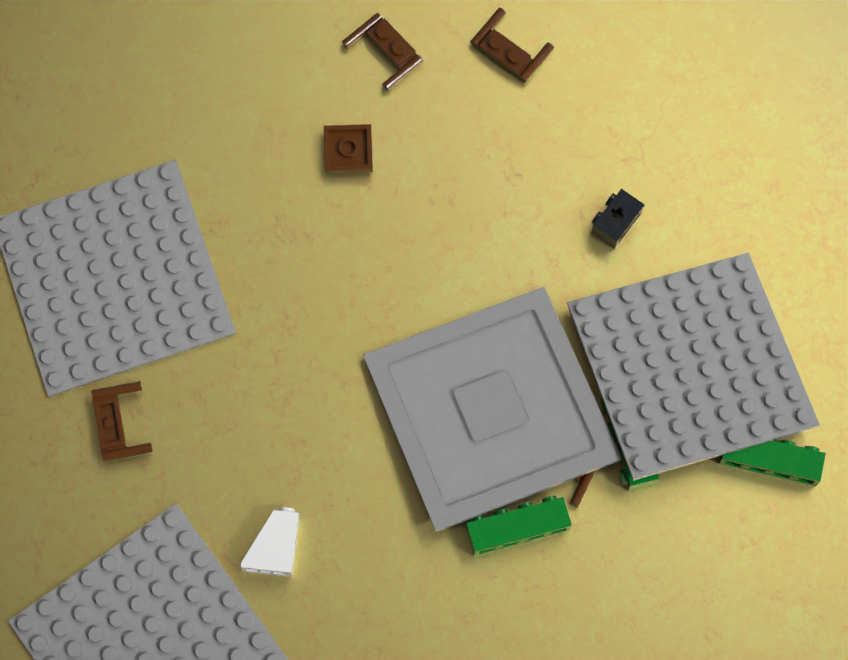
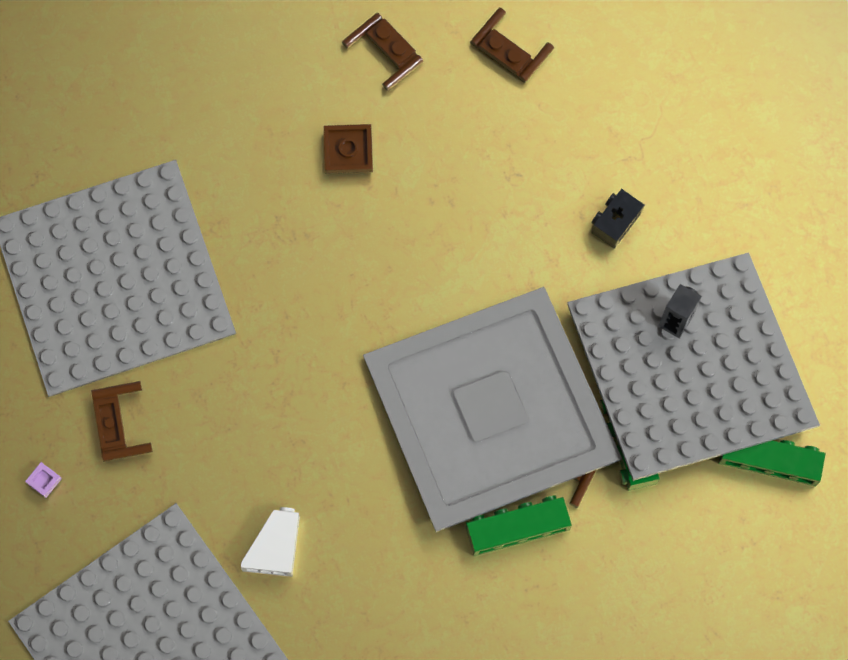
(43, 480): none -> lavender plate
(680, 310): none -> black brick

